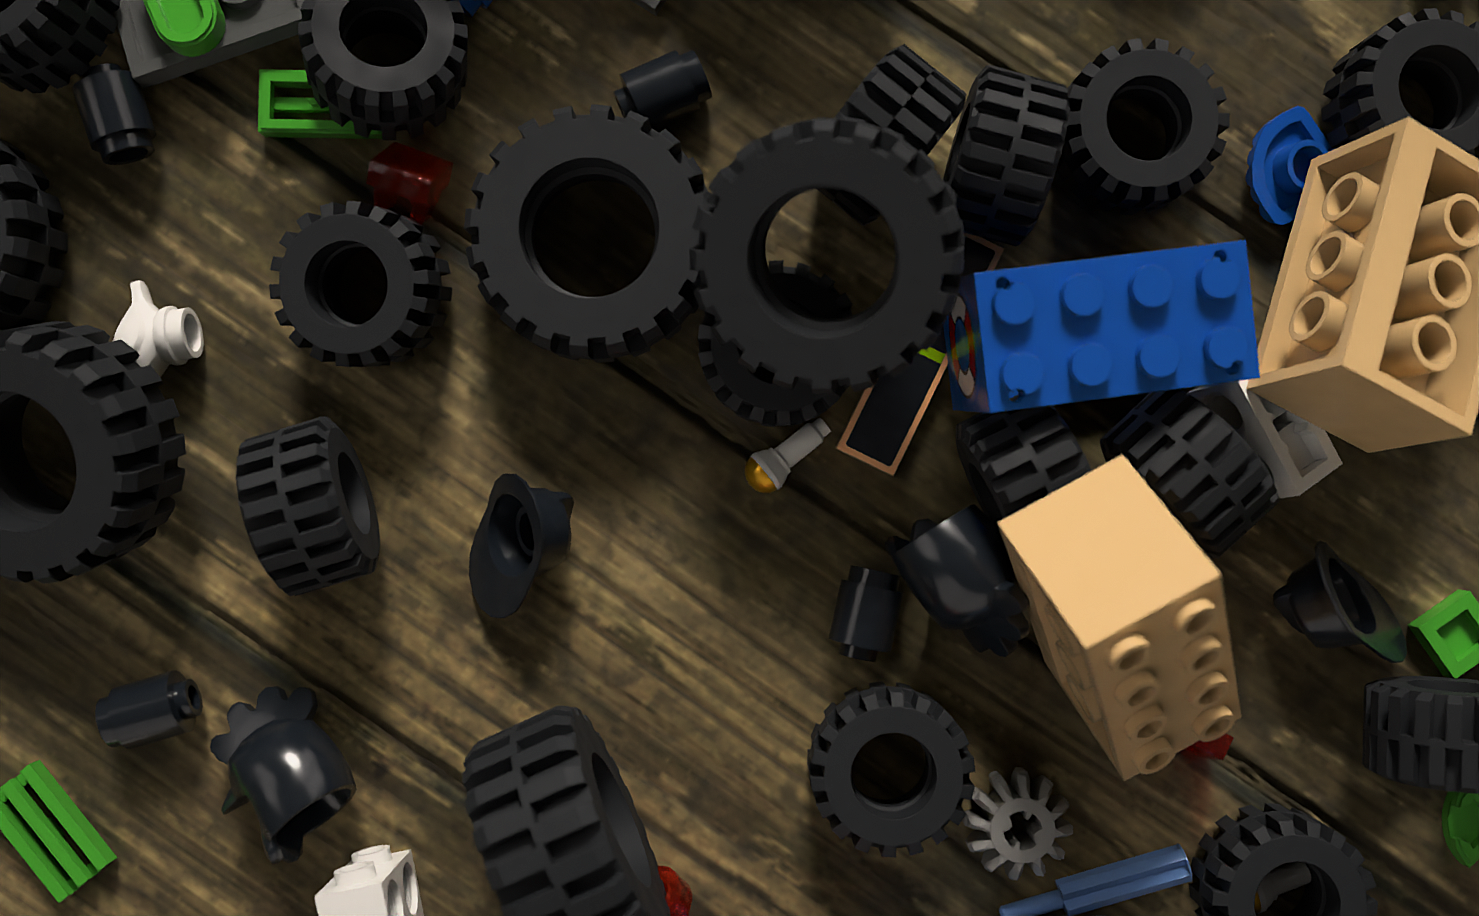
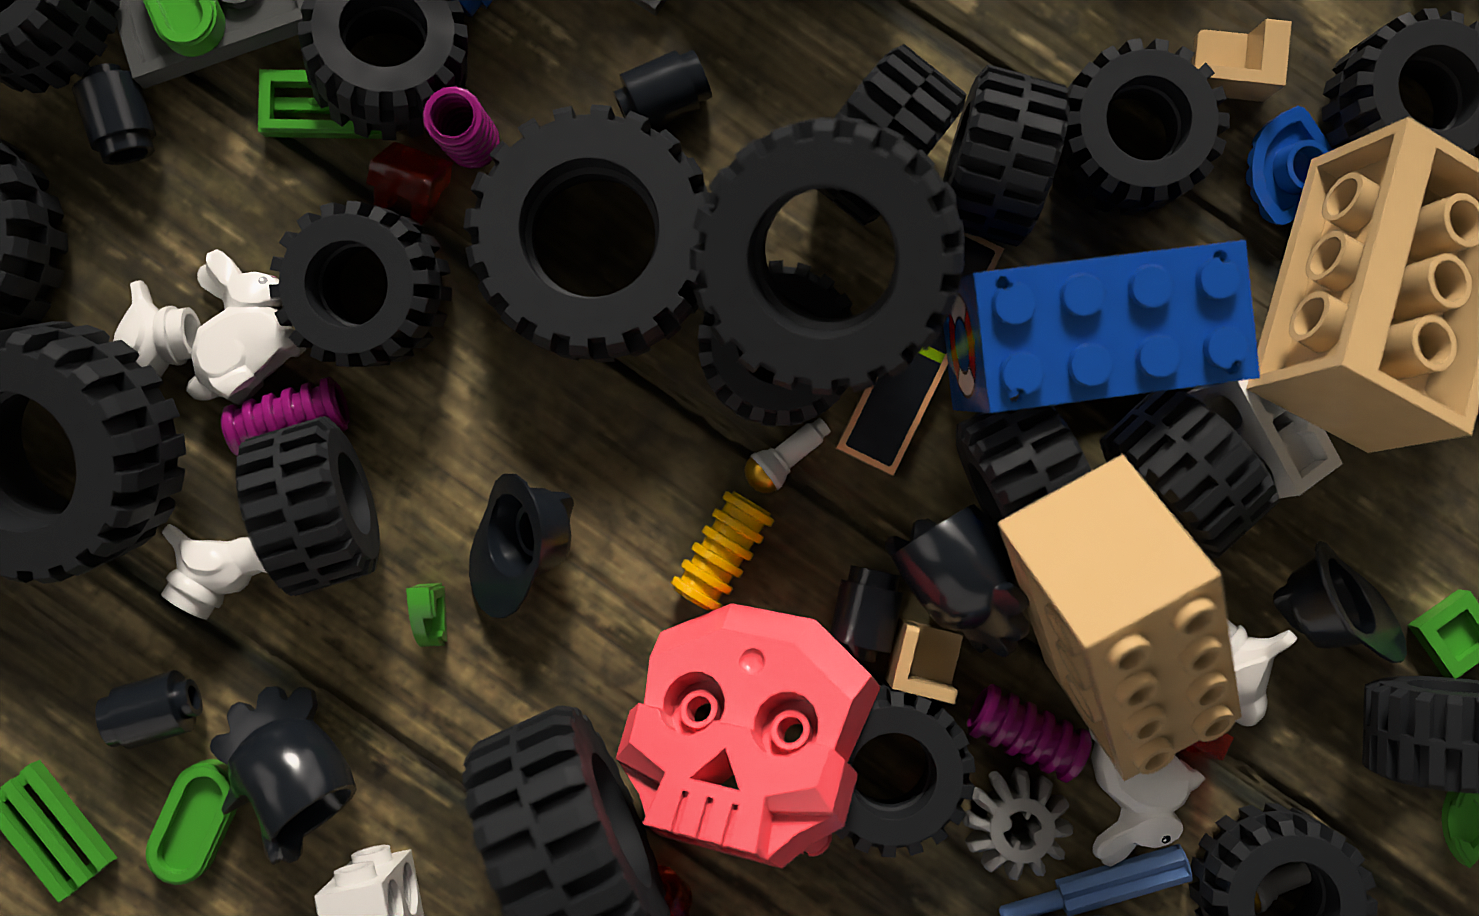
(191, 824): none -> bright green tile
(207, 571): none -> white animal
(244, 340): none -> white animal
(284, 411): none -> magenta piece
(427, 614): none -> bright green tile
(449, 110): none -> magenta piece
(722, 551): none -> yellow piece
(760, 678): none -> coral brick
(924, 660): none -> tan panel
(1029, 733): none -> magenta piece
(1145, 805): none -> white animal
(1246, 64): none -> tan panel
(1253, 667): none -> white animal

